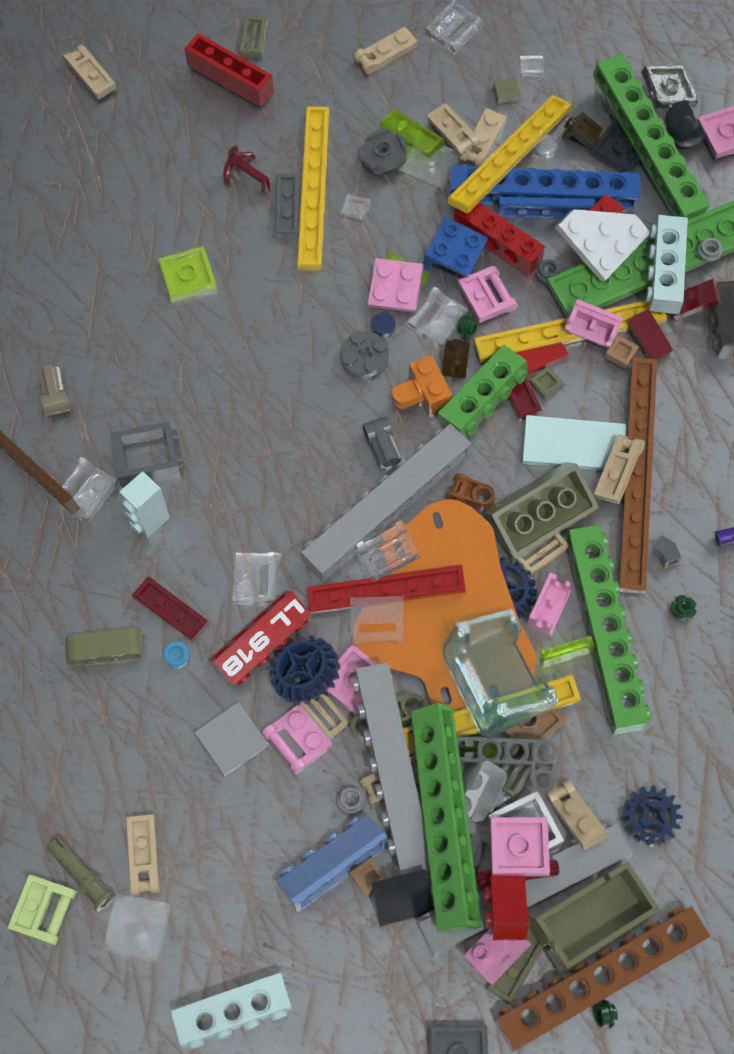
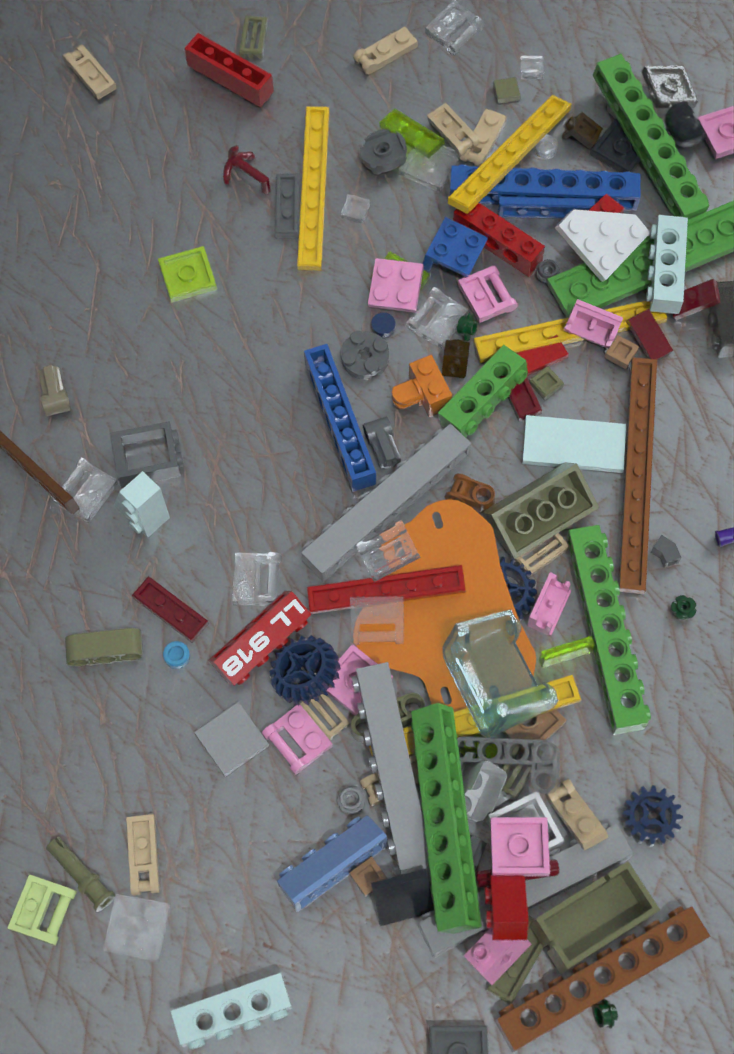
(340, 418): none -> blue brick
(618, 469): tan plate -> none
(710, 244): light grey plate -> none

